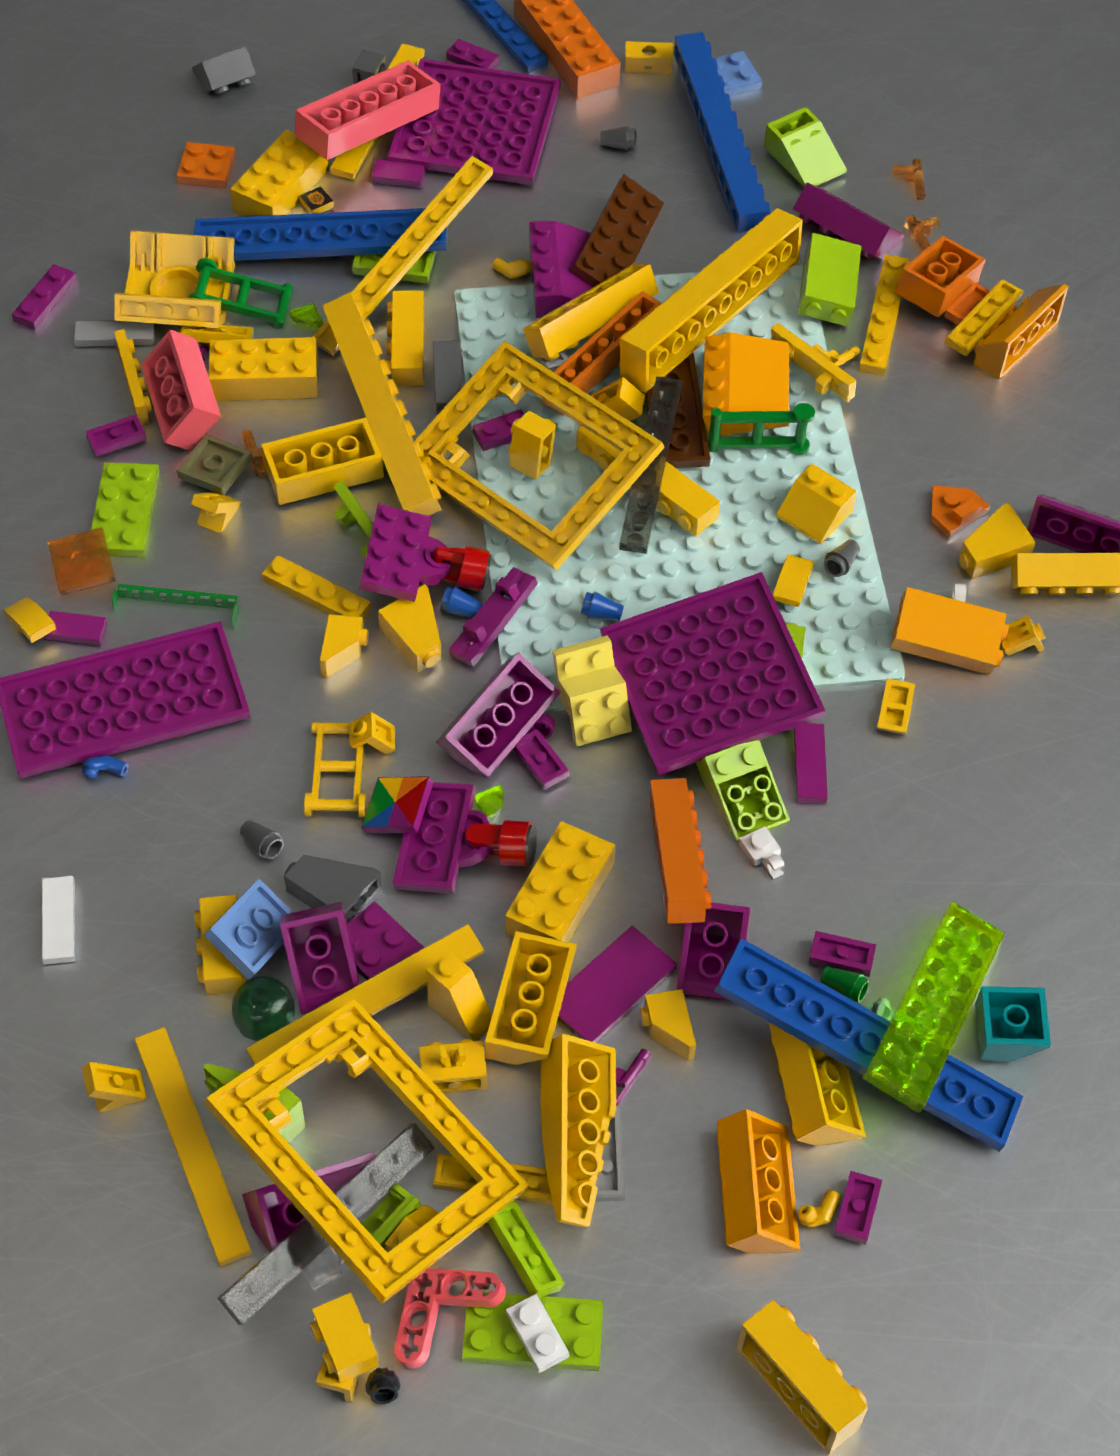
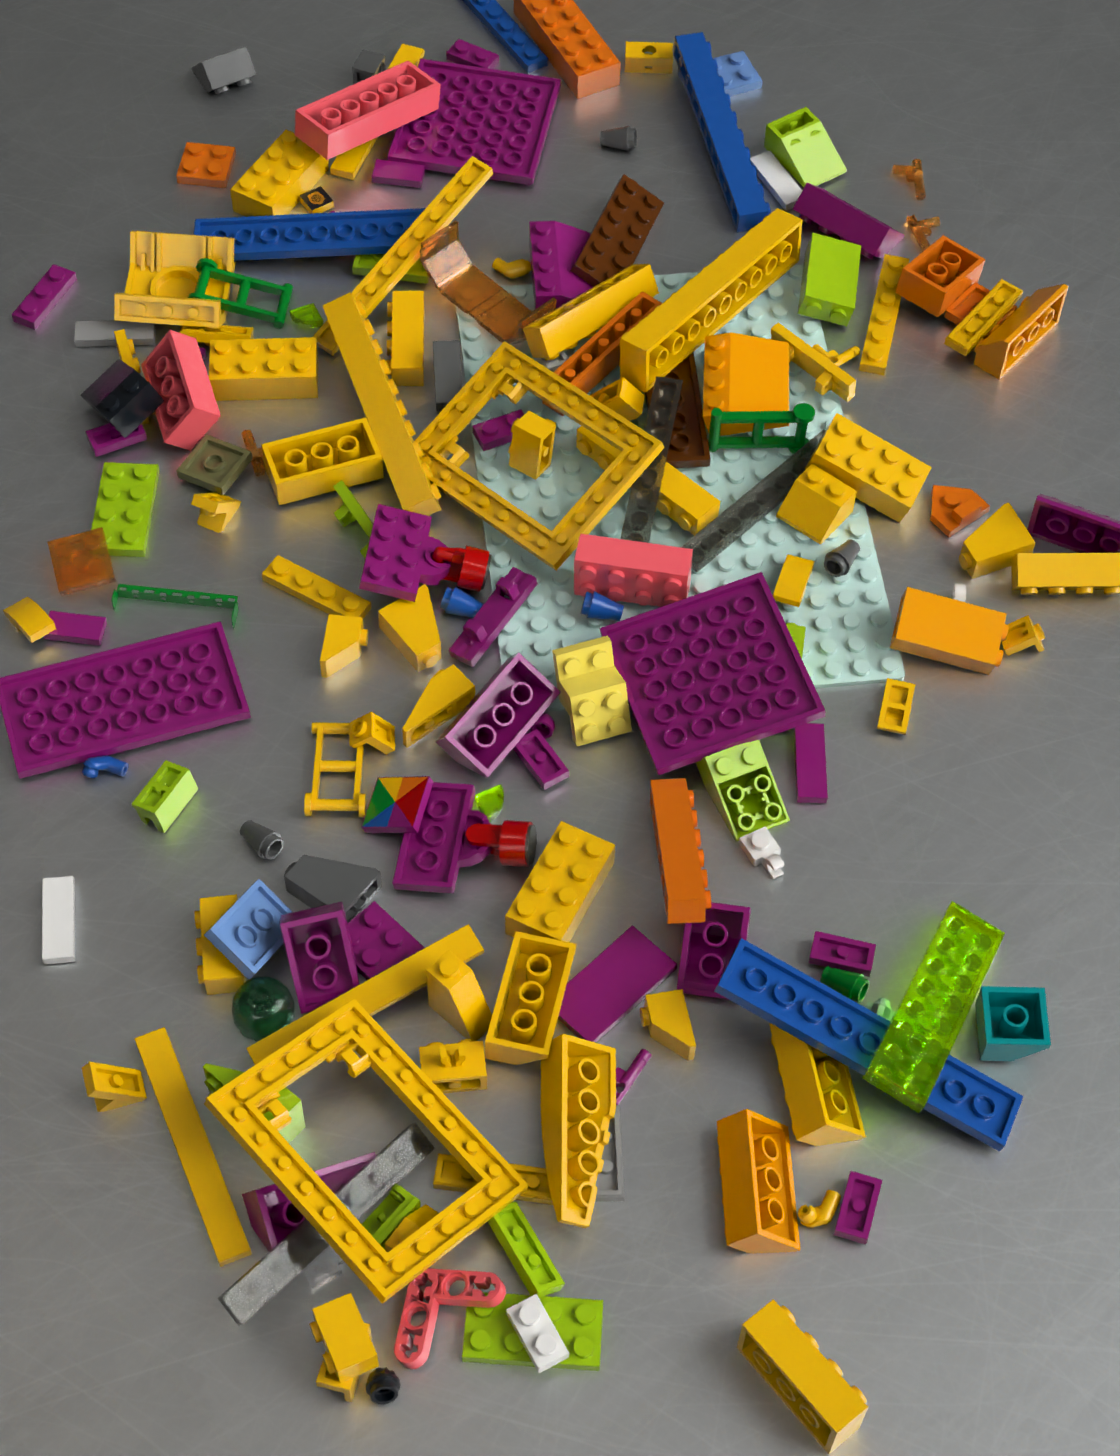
(122, 397): none -> black slope
(165, 795): none -> lime hinge
(441, 700): none -> yellow slope
(473, 290): none -> clear orange windscreen
(632, 570): none -> coral brick
(749, 508): none -> clear smoke plate
(776, 179): none -> white tile
(873, 467): none -> yellow brick

